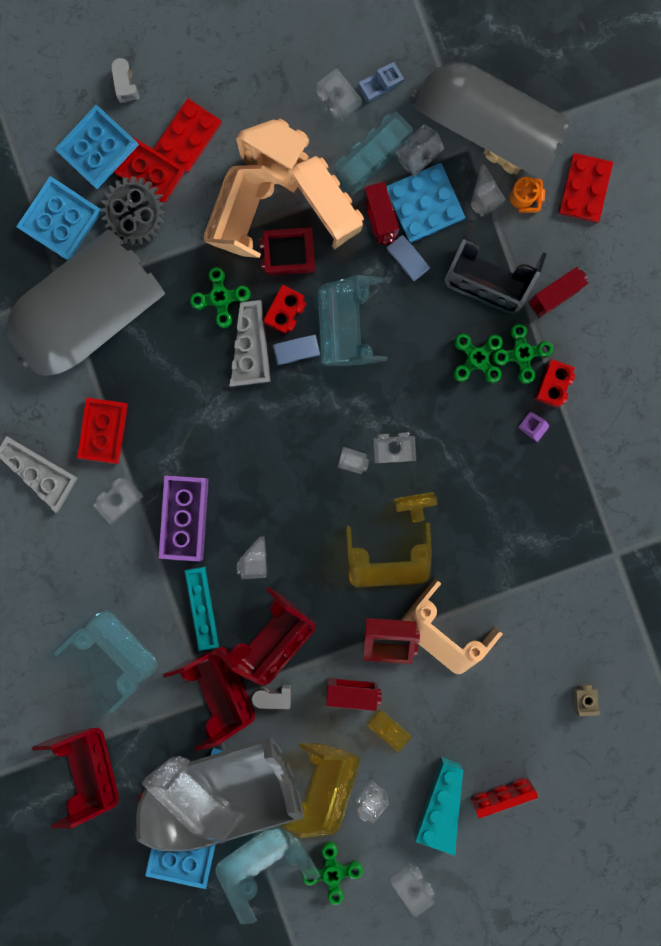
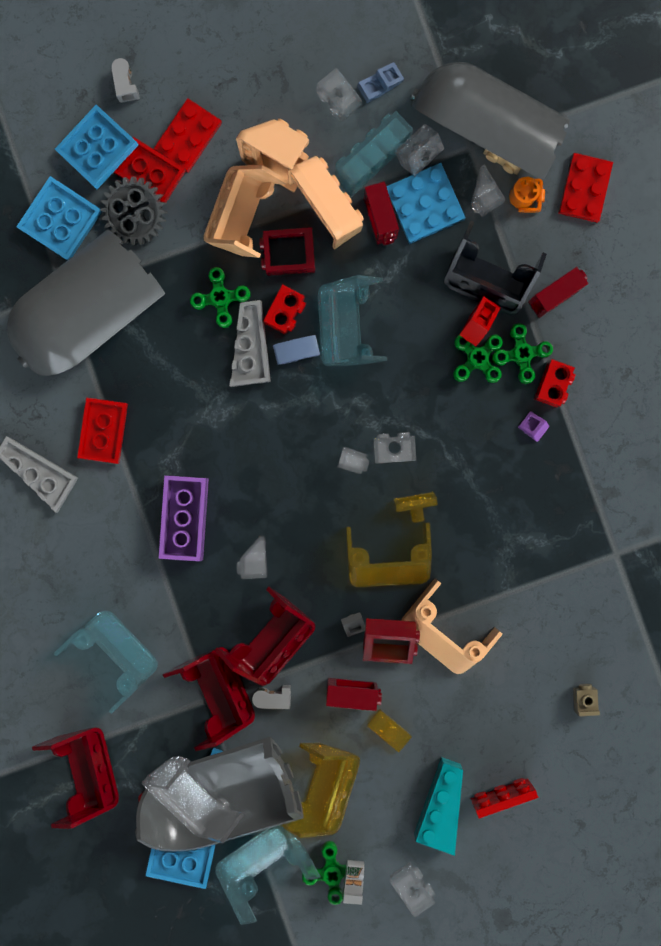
(111, 511): clear brick -> none
(201, 608): teal tile -> none
(353, 624): none -> dark grey plate
(353, 882): none -> light grey leg
(371, 802): clear brick -> none
(408, 258): sand blue slope -> none
(480, 321): none -> red brick

